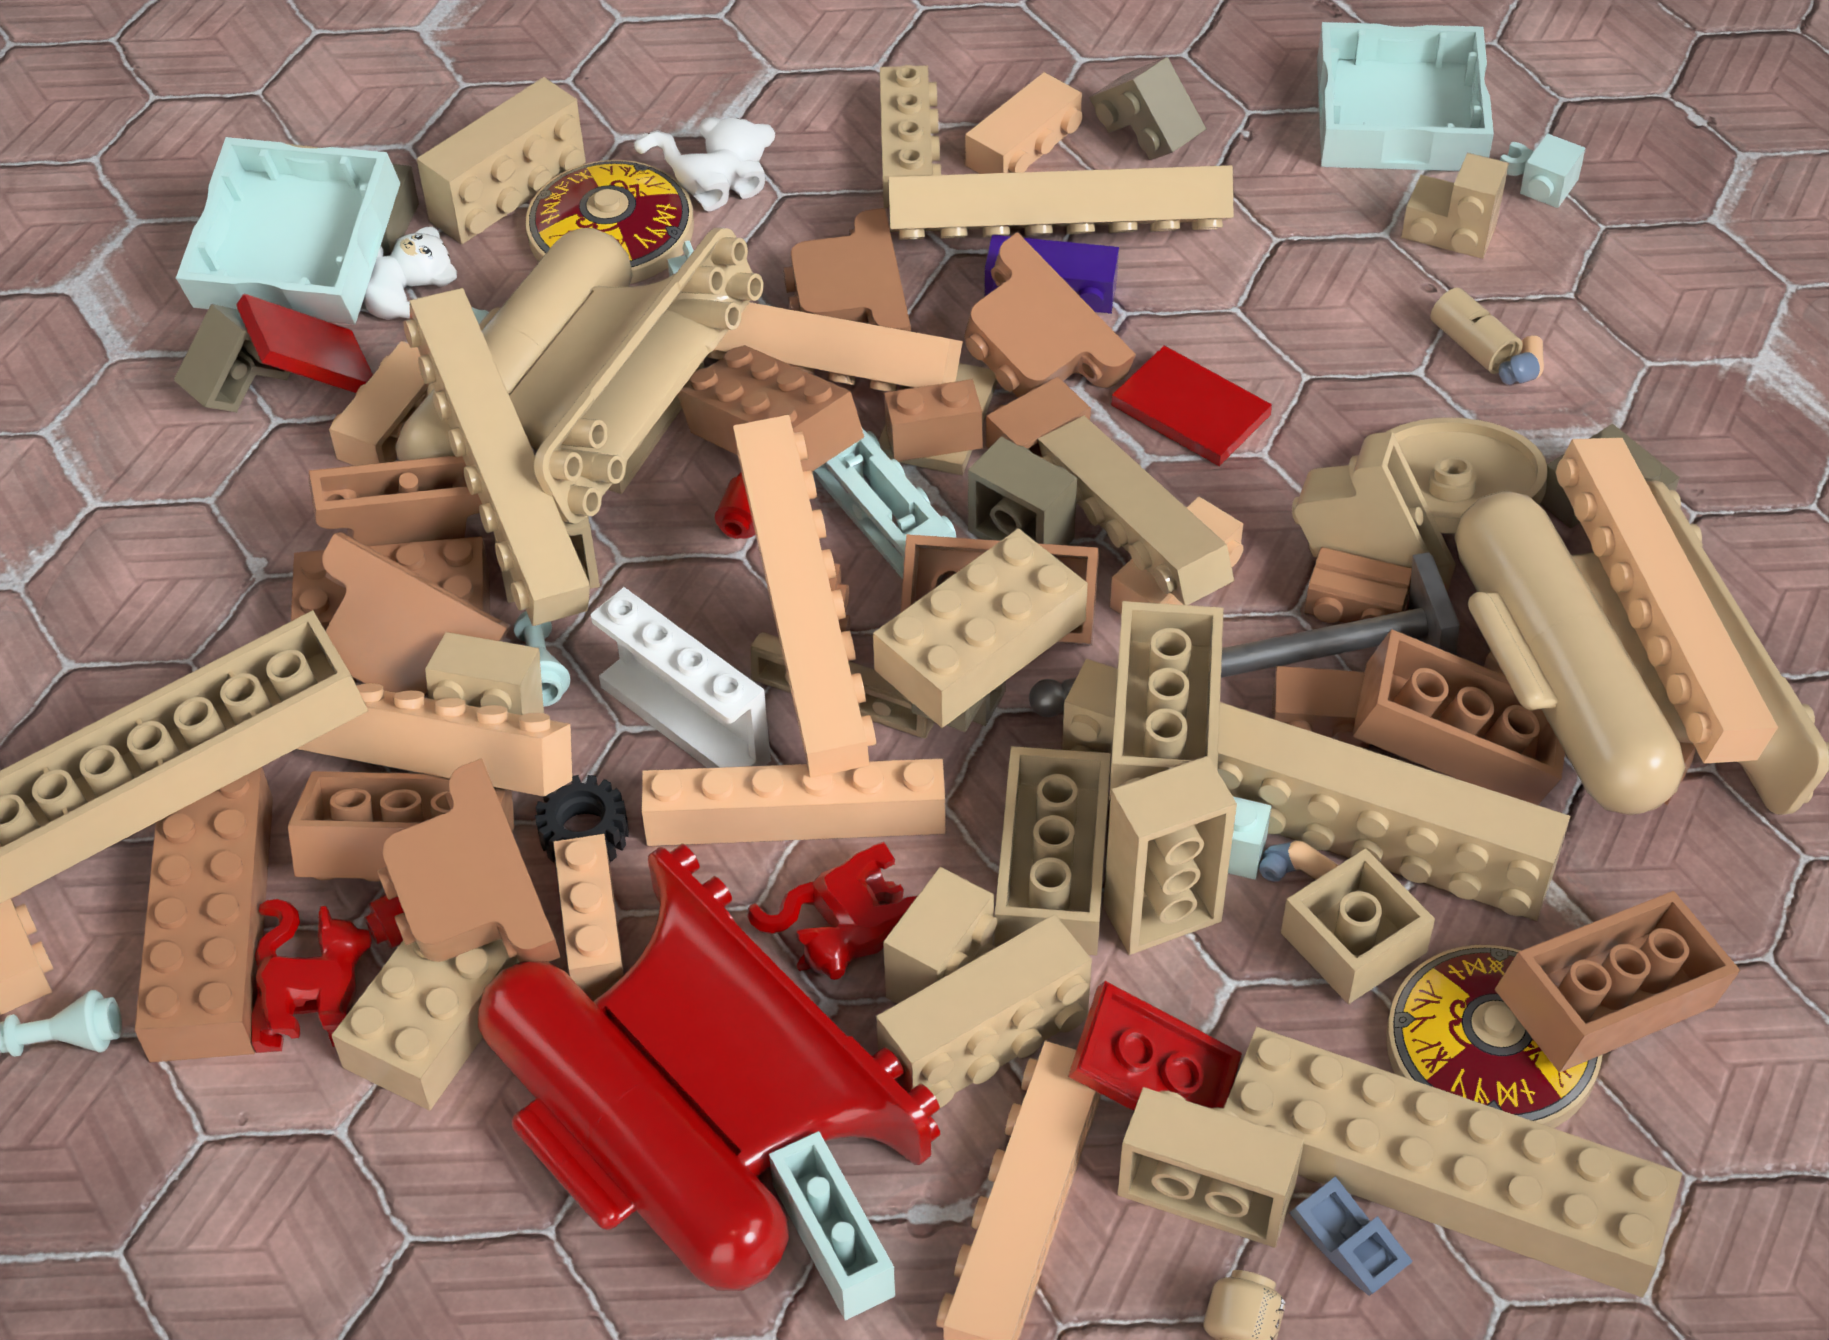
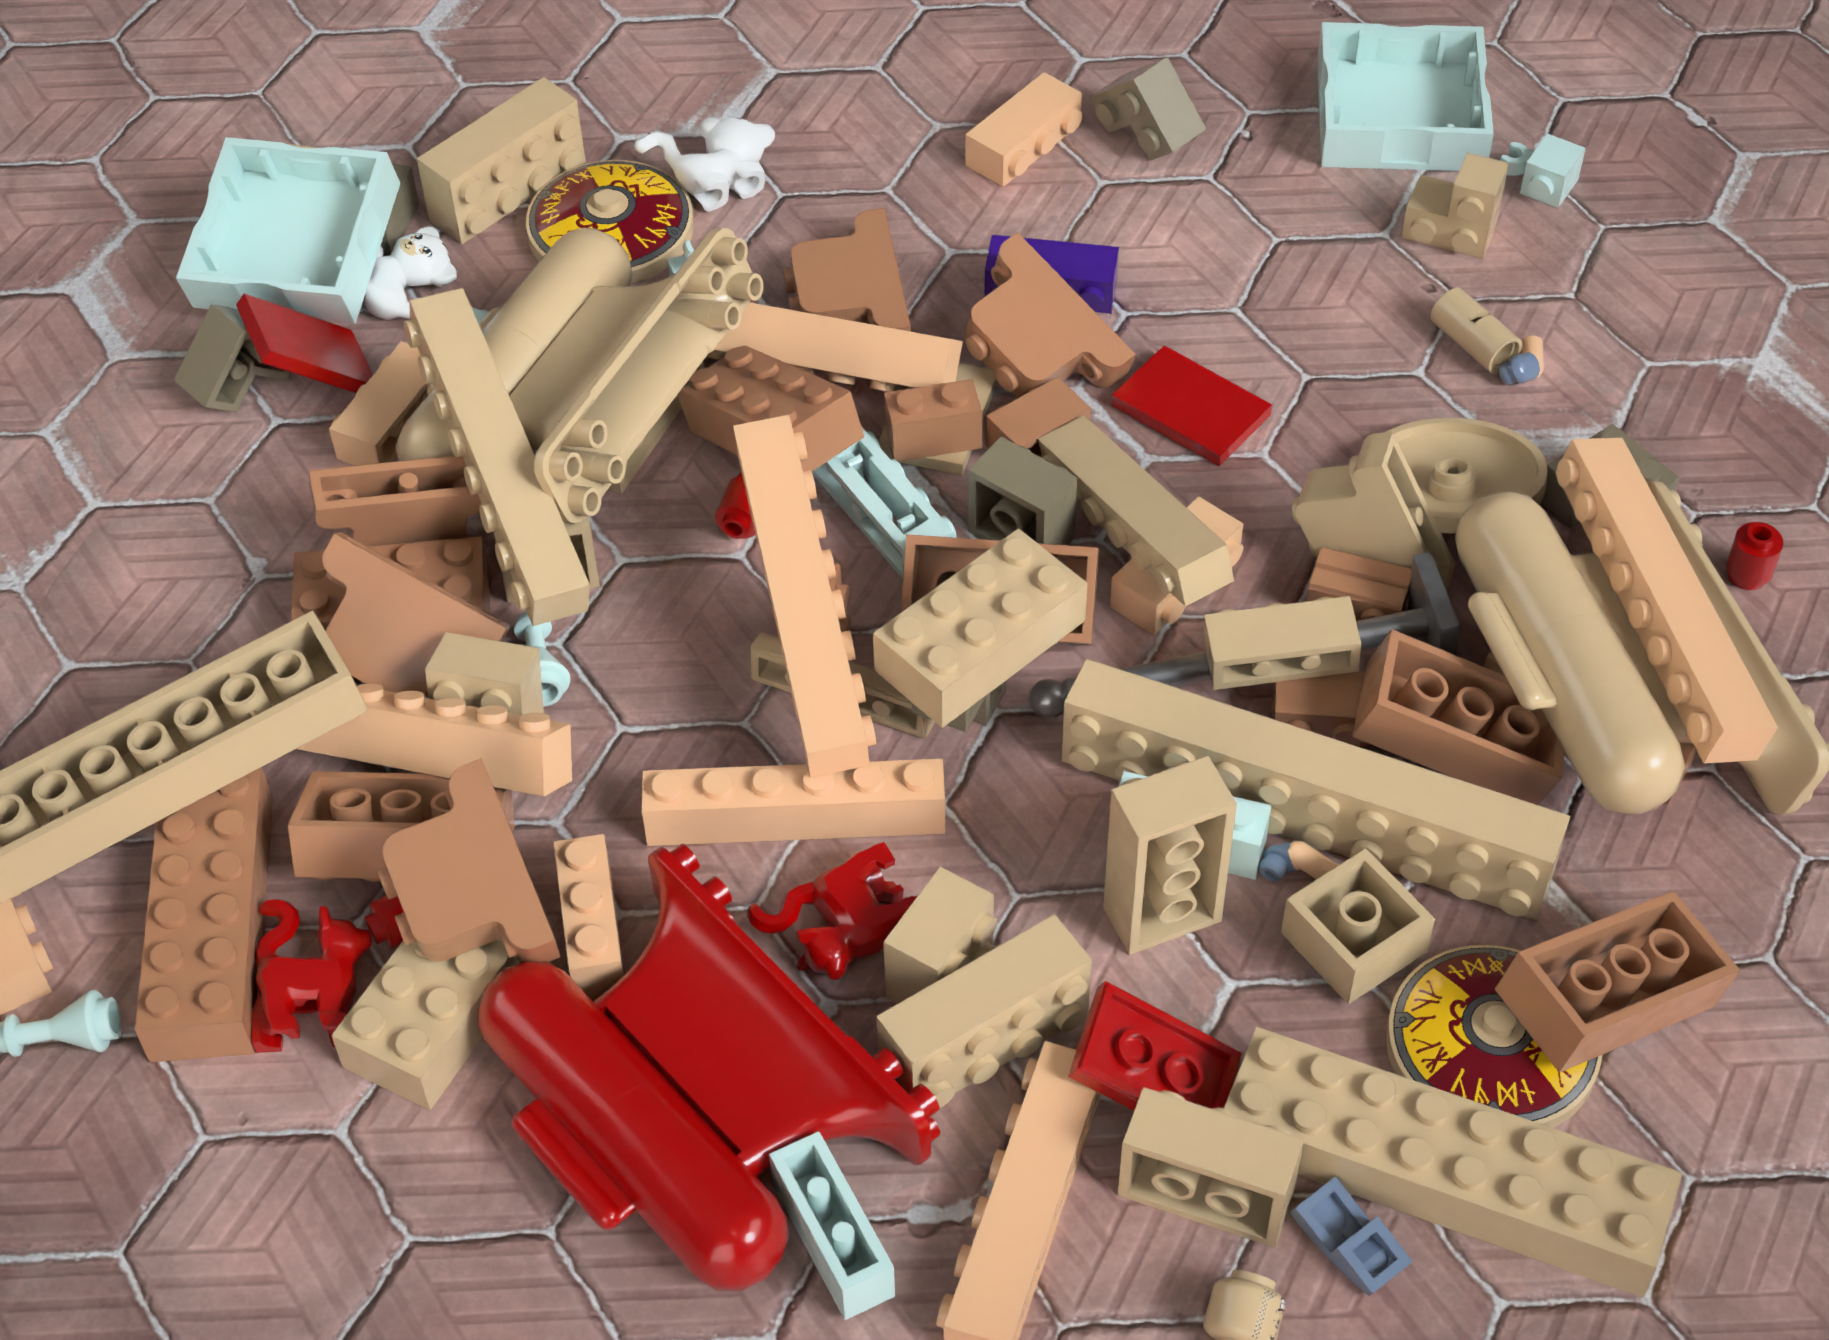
(583, 799): black tyre -> none
(682, 686): white panel -> none
(908, 124): tan brick -> none
(1053, 843): tan brick -> none
(1061, 200): tan brick -> none
(1166, 688): tan brick -> none
(1282, 642): none -> tan brick
(1754, 555): none -> red brick

